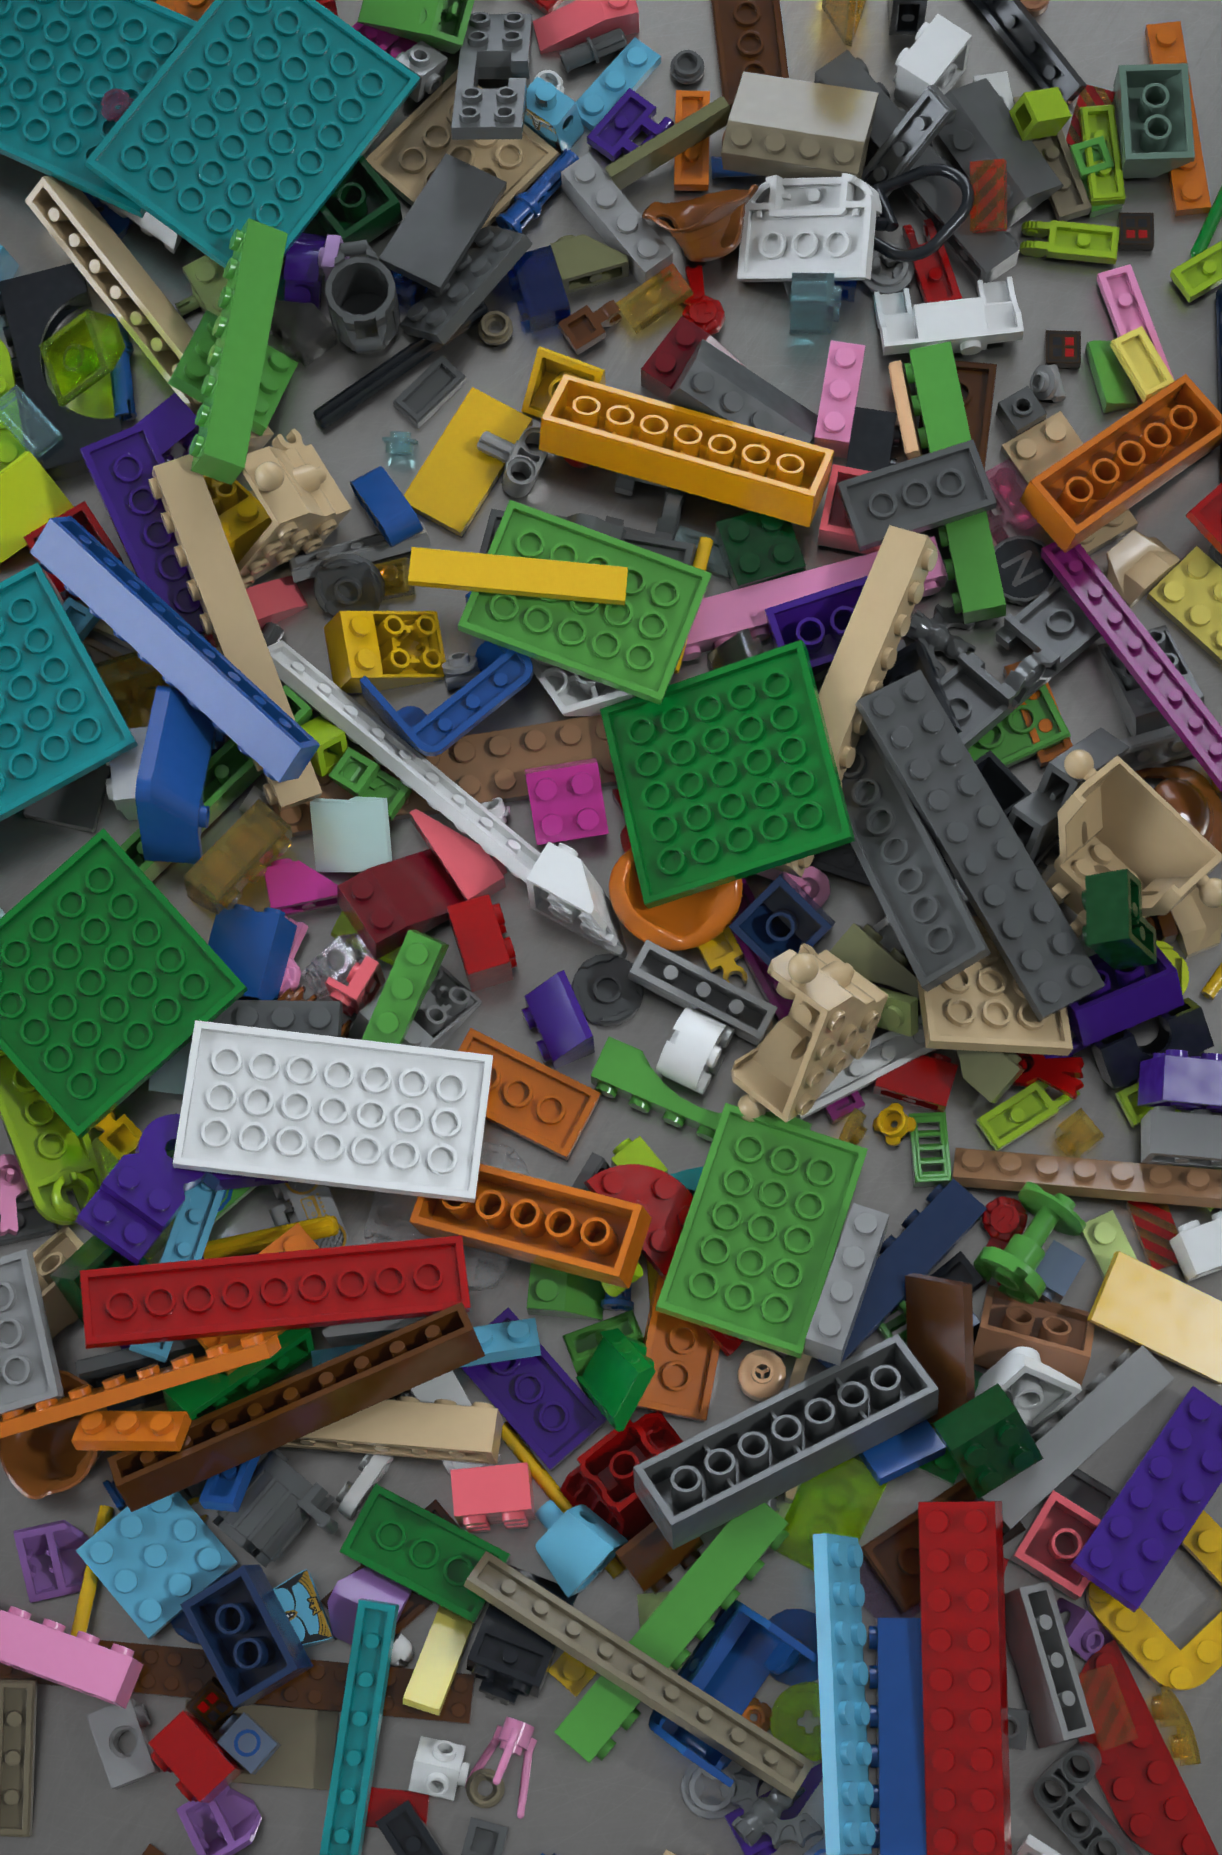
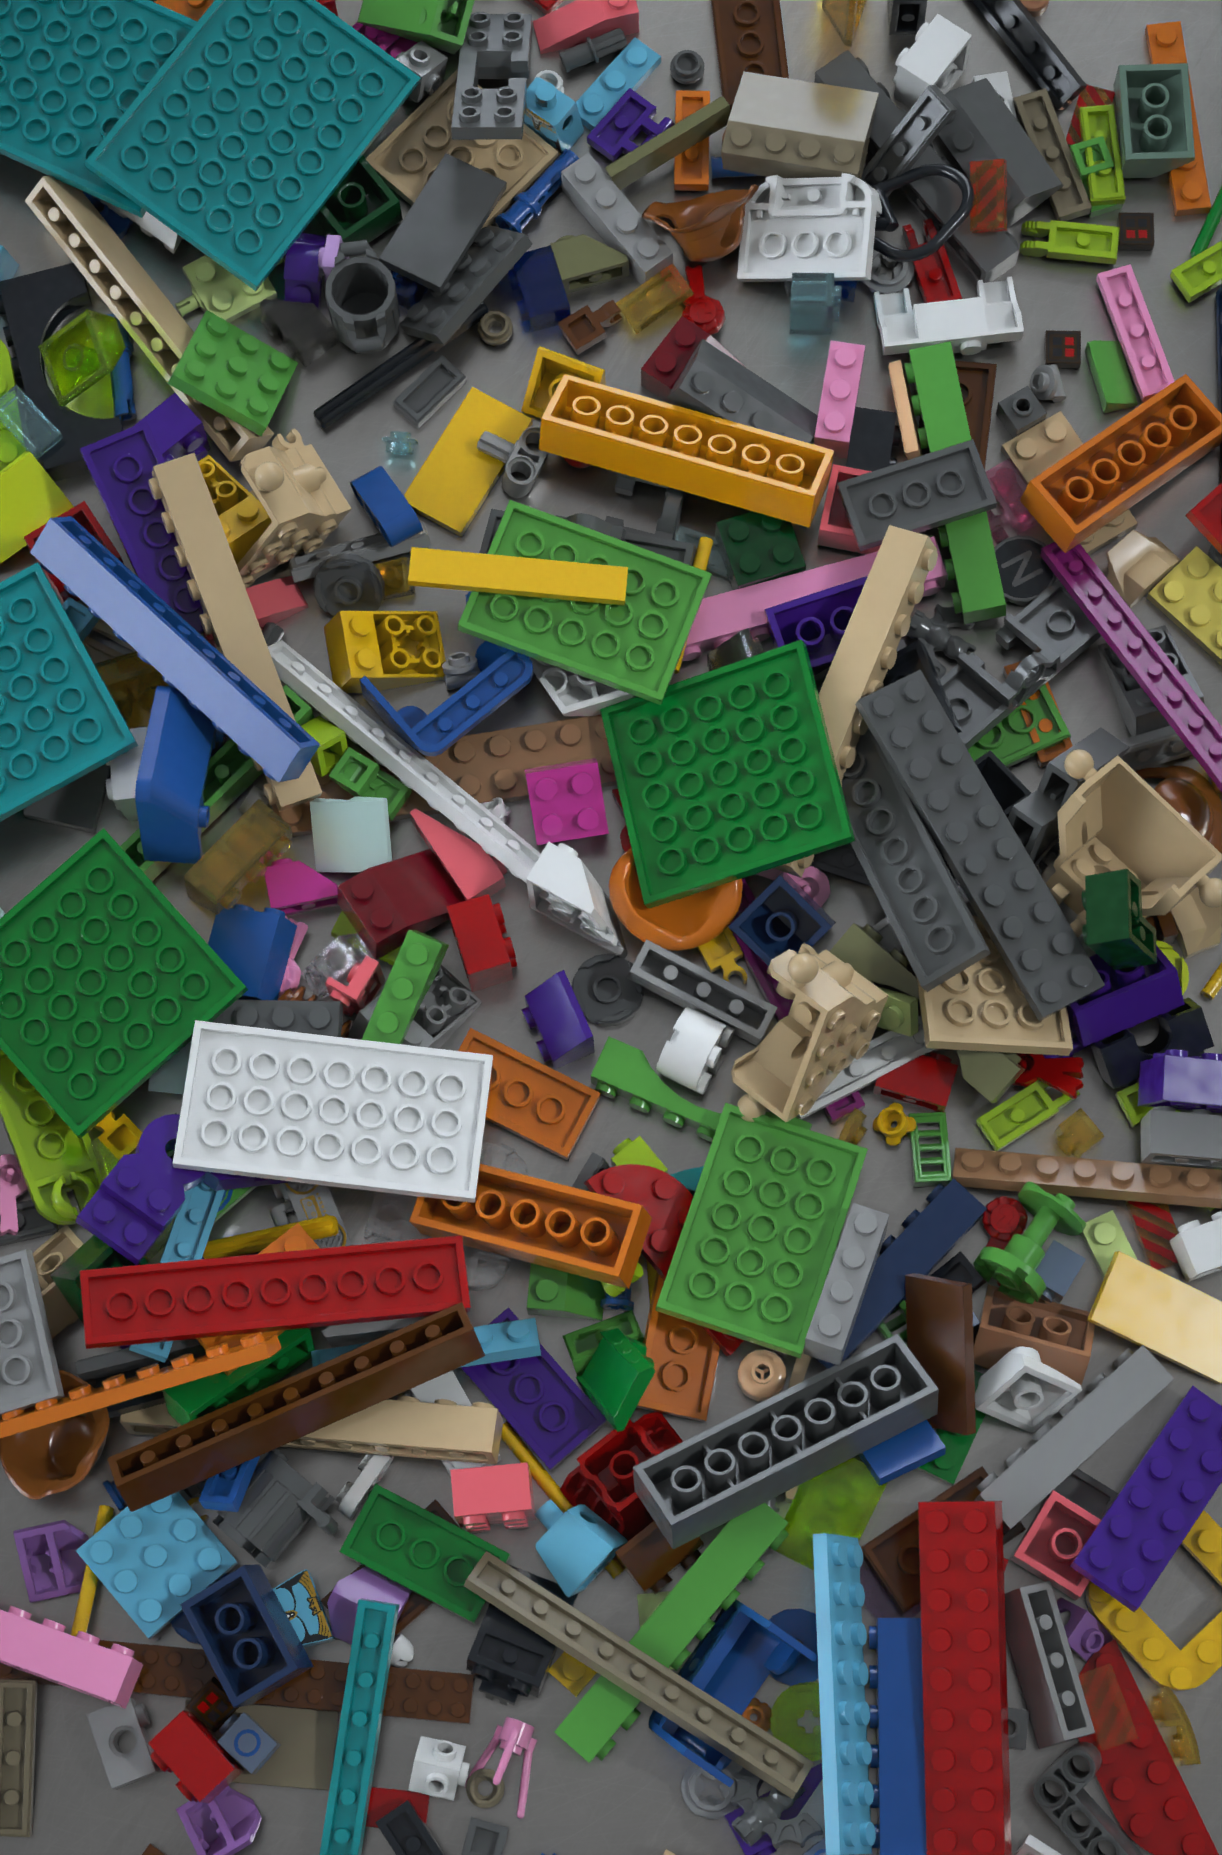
(113, 98): plate -> none
(131, 1431): orange plate -> none
(239, 352): bright green brick -> none
(438, 1662): light yellow tile -> none
(988, 1440): dark green brick -> none
(1040, 113): lime brick -> none
(1141, 363): light yellow tile -> none

